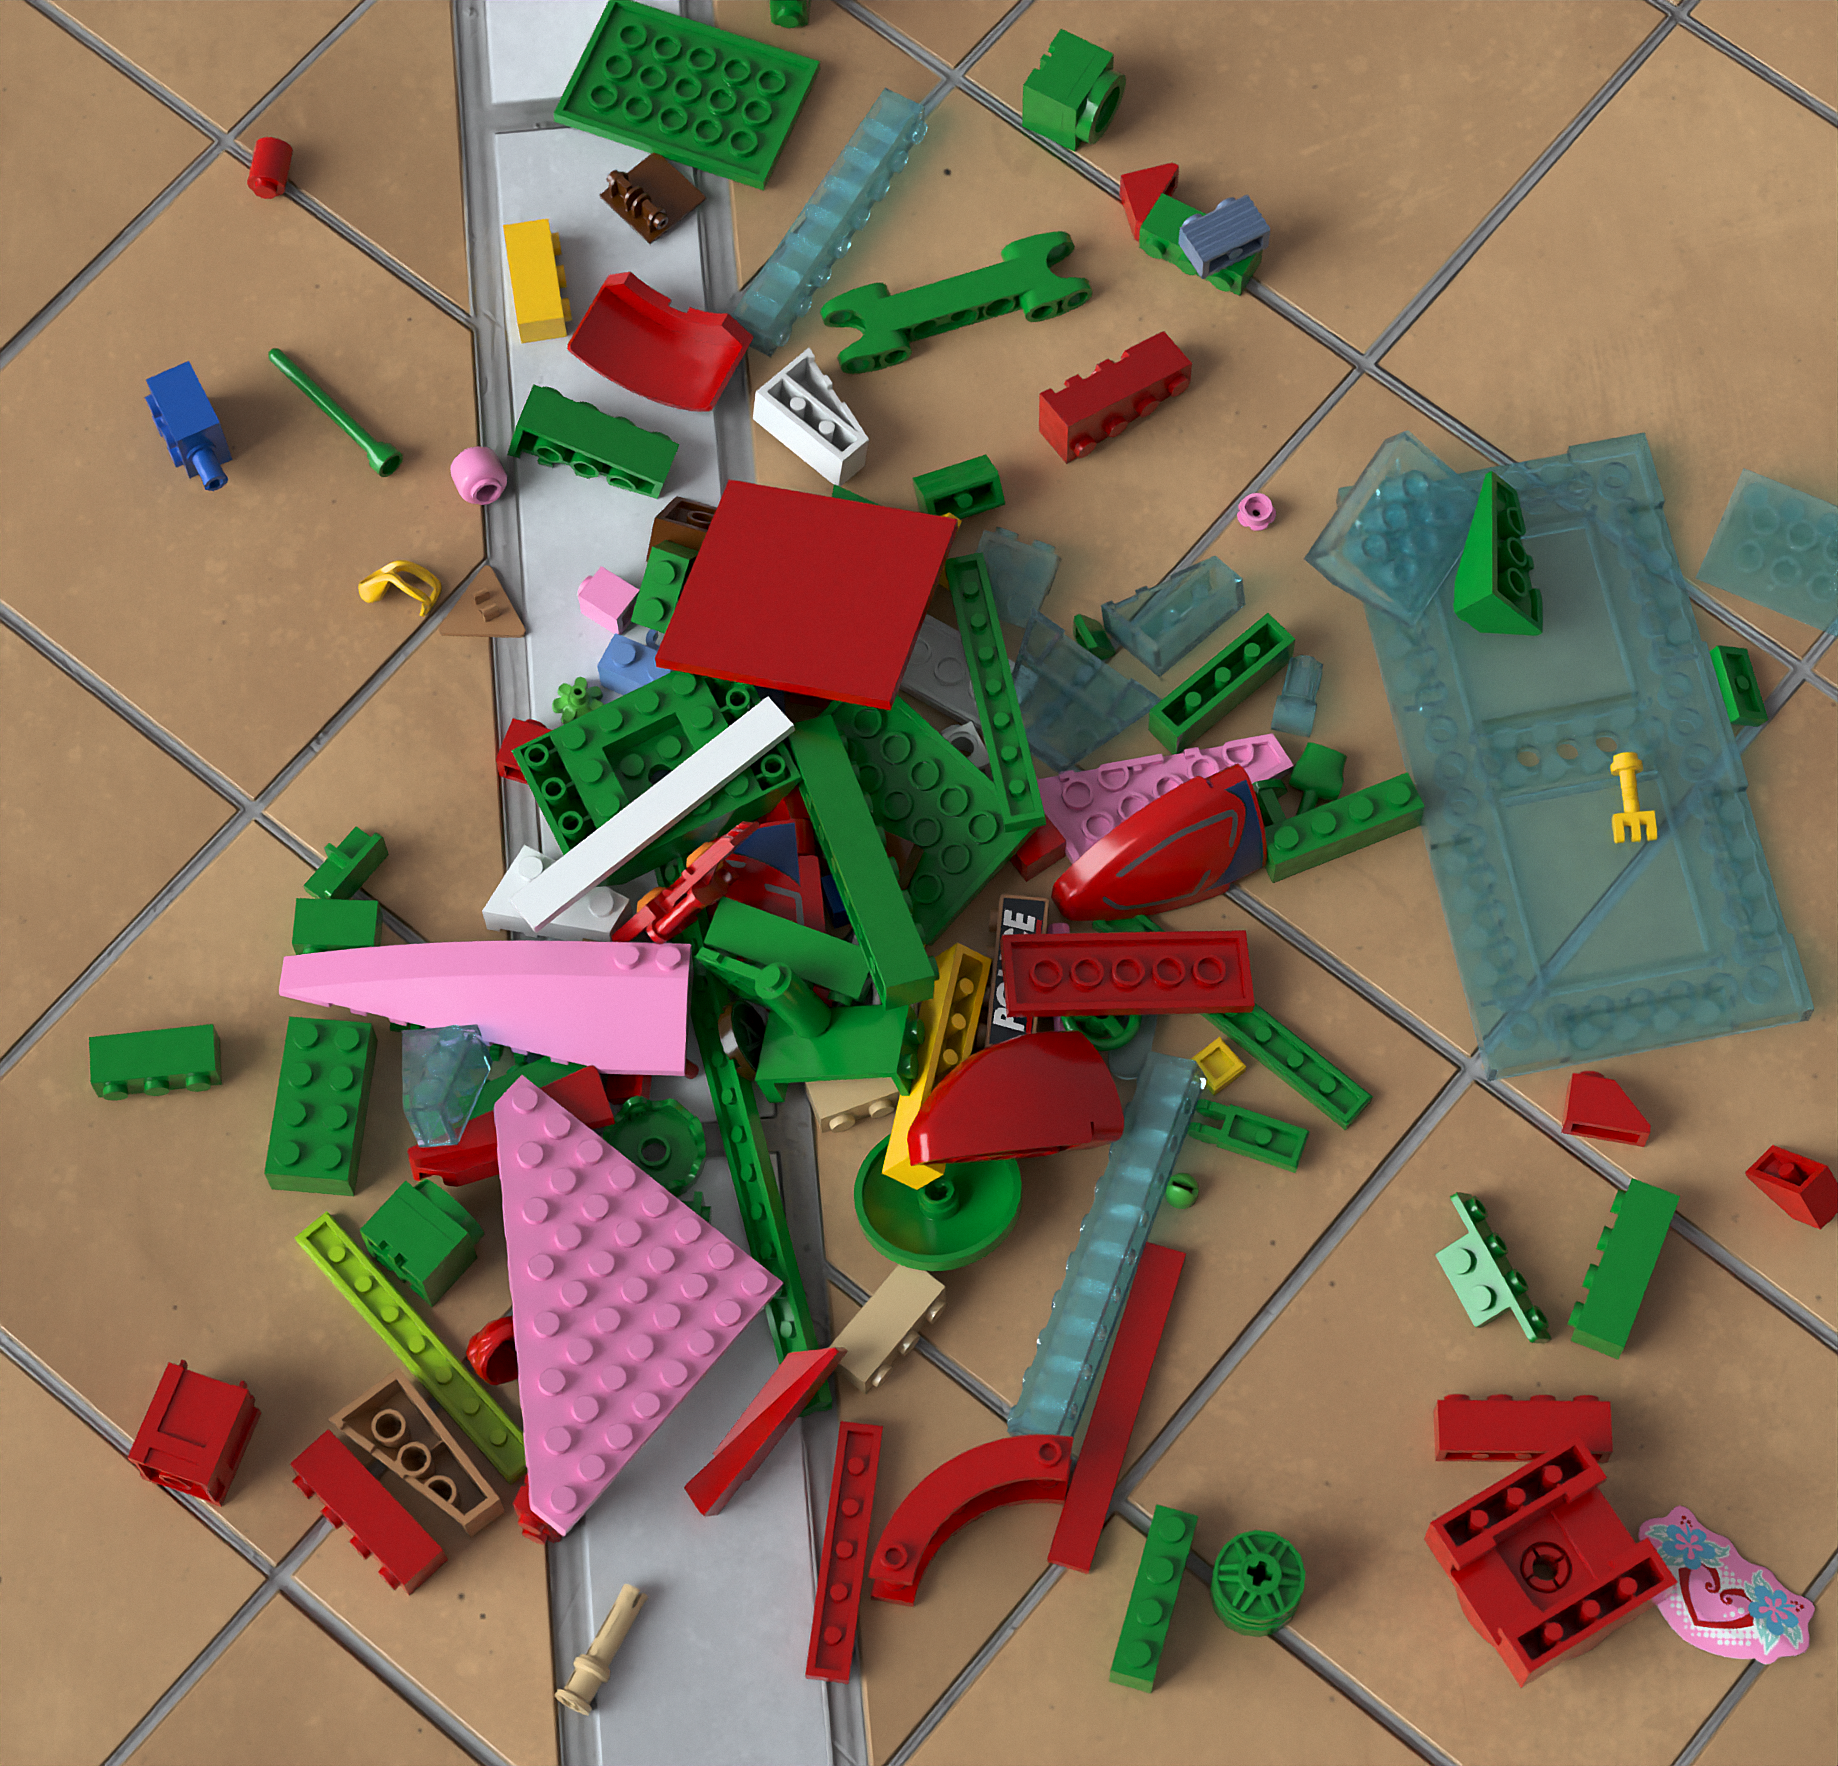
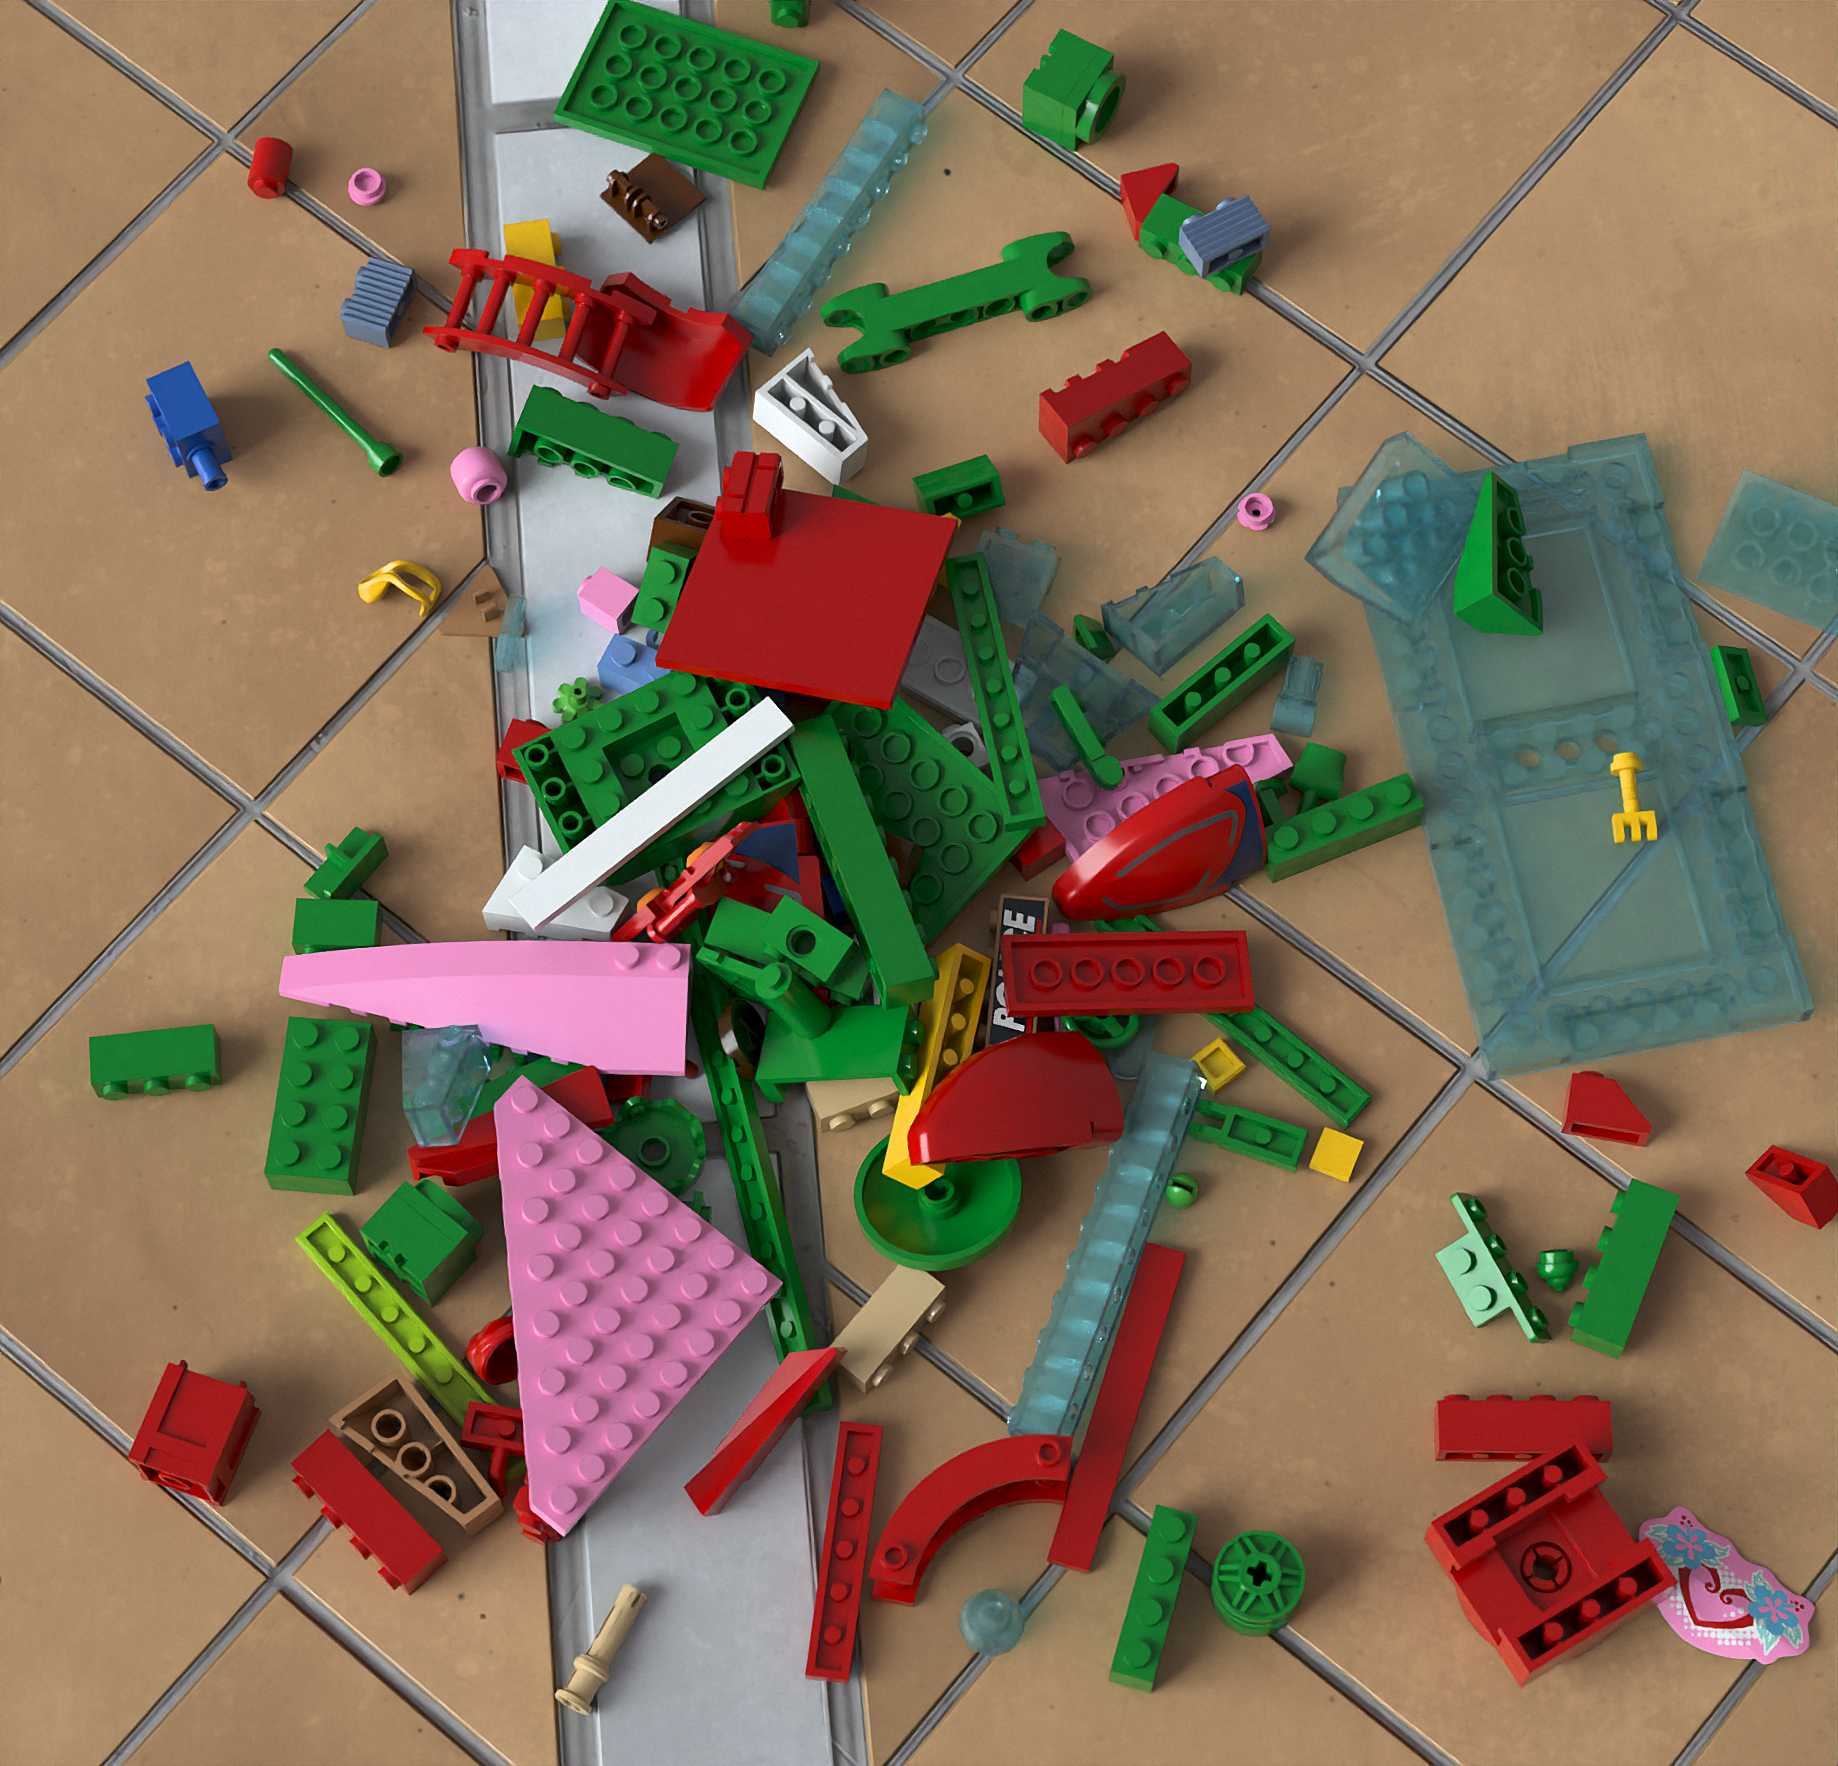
(367, 187): none -> bright pink plate
(379, 301): none -> sand blue brick
(496, 1431): none -> red plate
(510, 633): none -> clear light blue tile
(546, 282): none -> red fence
(751, 495): none -> red brick
(793, 921): none -> green brick
(991, 1622): none -> clear light blue helmet
(1086, 740): none -> green hinge
(1336, 1154): none -> yellow tile
(1557, 1267): none -> green plate

